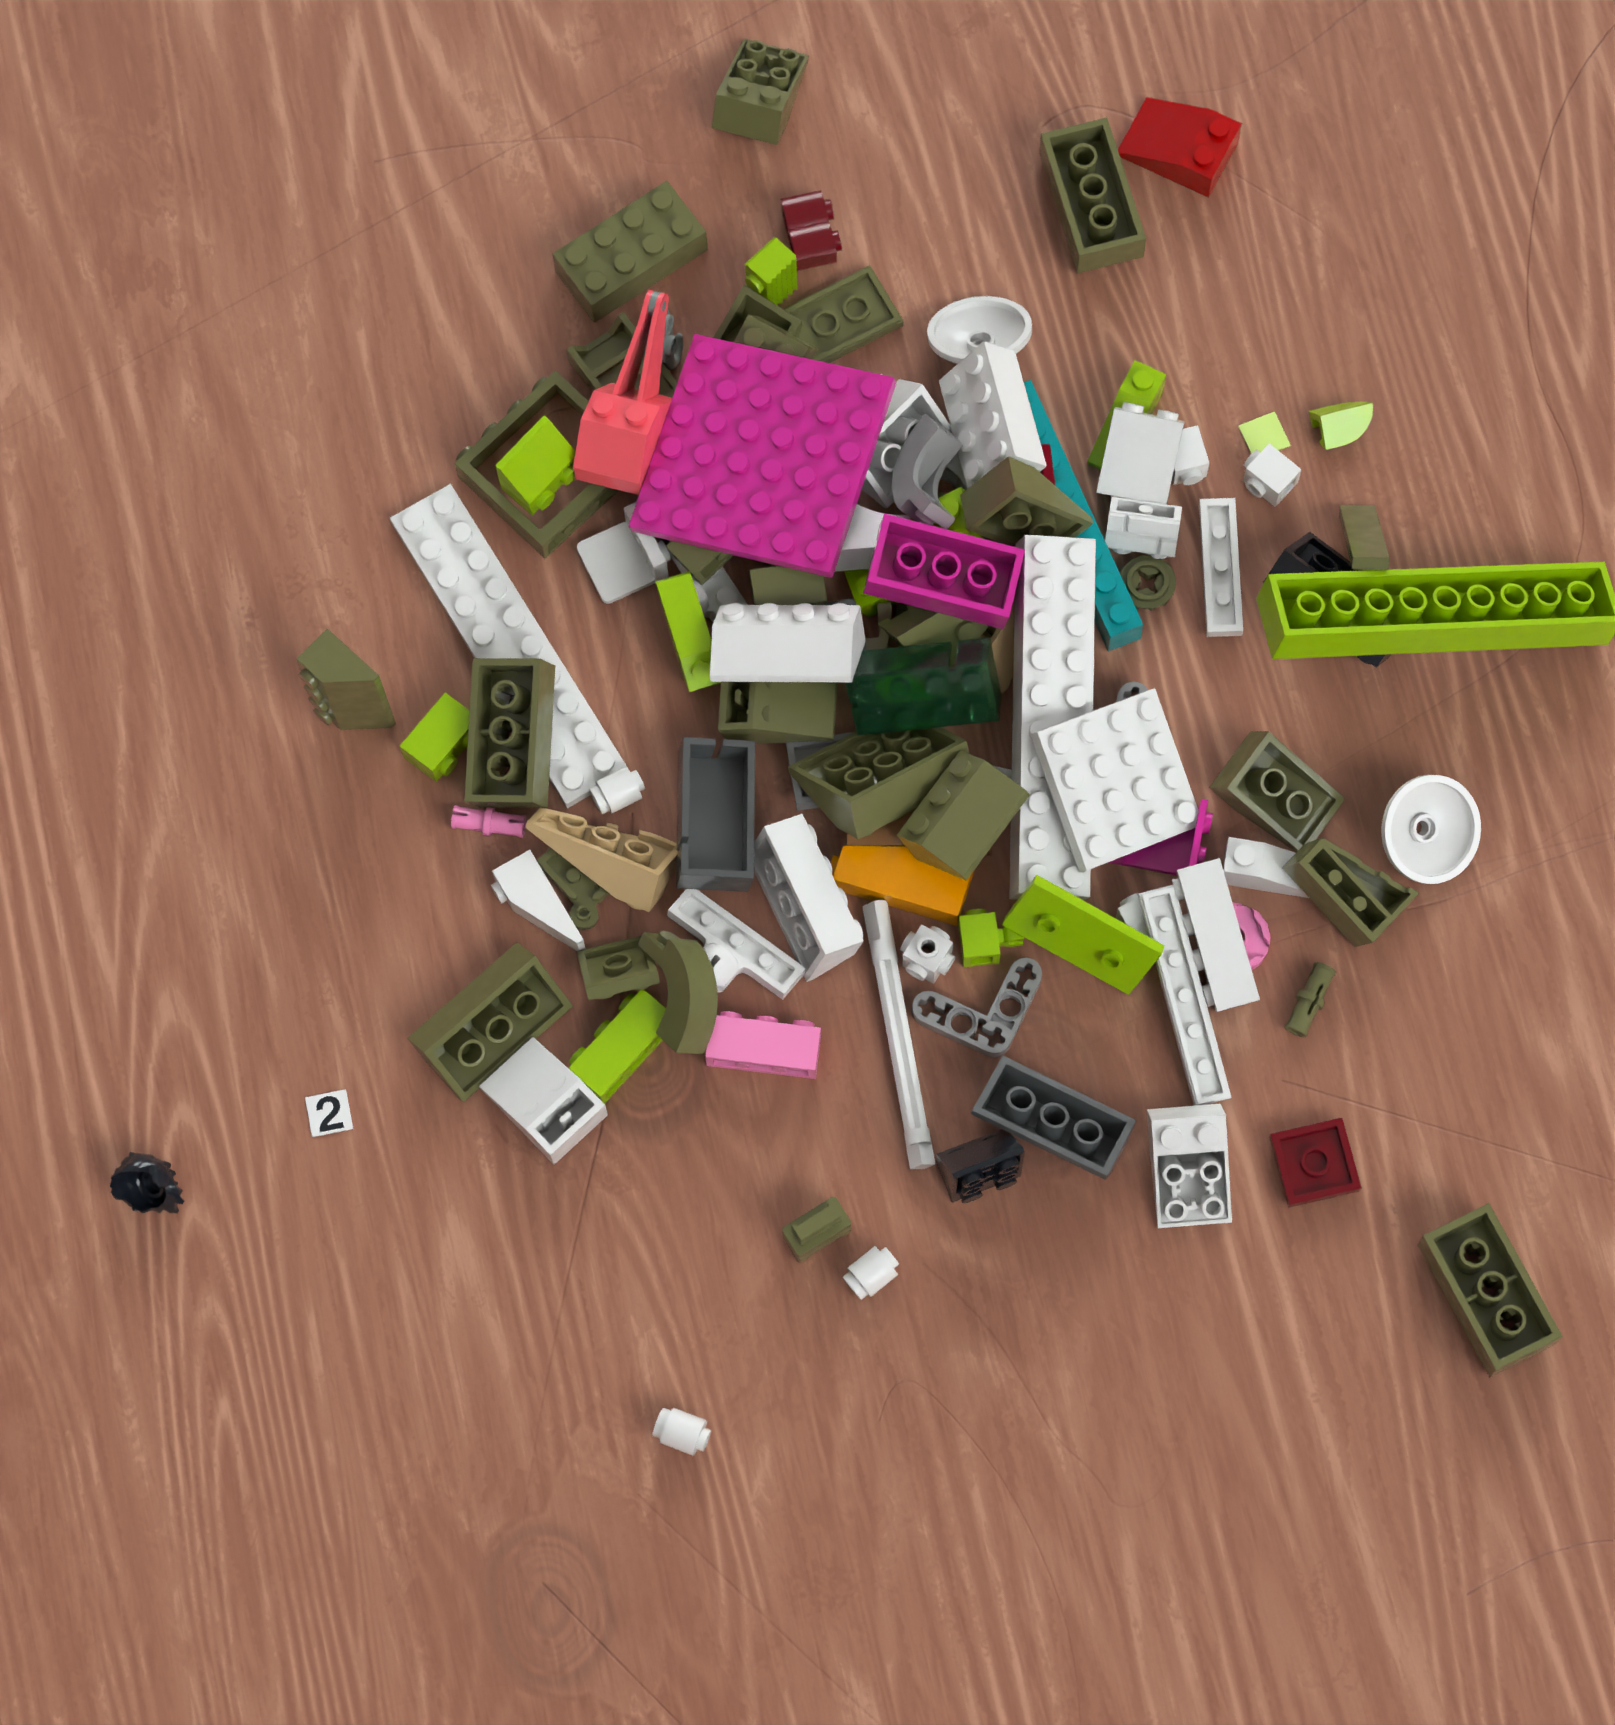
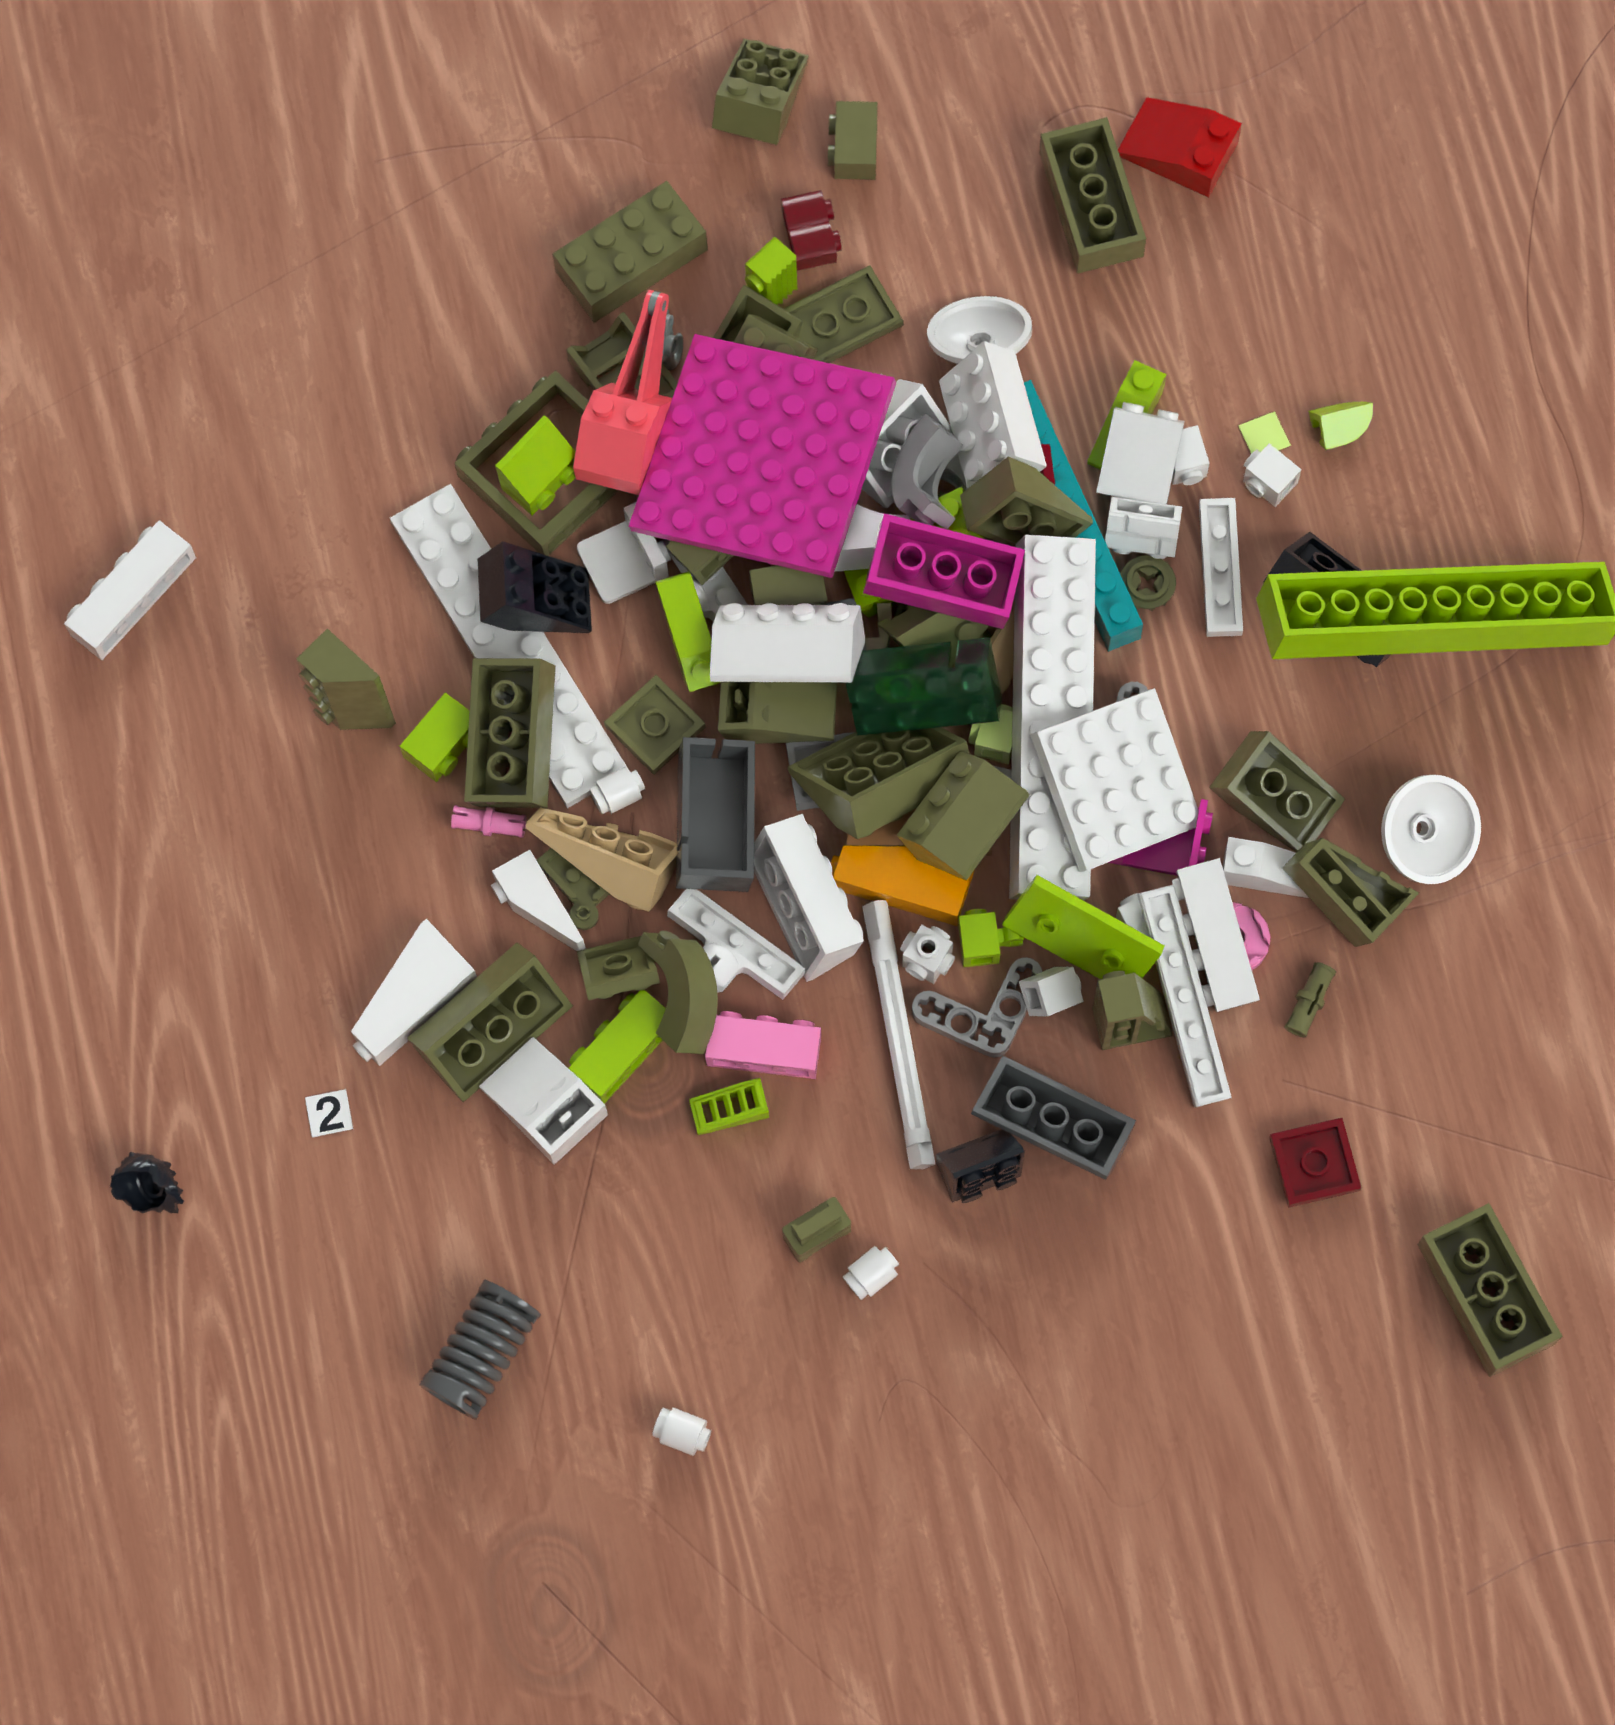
(129, 589): none -> white brick
(412, 992): none -> white slope
(470, 1341): none -> dark grey piece
(532, 591): none -> black slope
(654, 724): none -> olive plate
(745, 1116): none -> lime slope
(854, 140): none -> olive brick
(994, 739): none -> yellowish green brick
(1051, 991): none -> white brick
(1129, 1011): none -> olive wedge
(1190, 1165): white slope -> none
(1363, 537): olive tile -> none

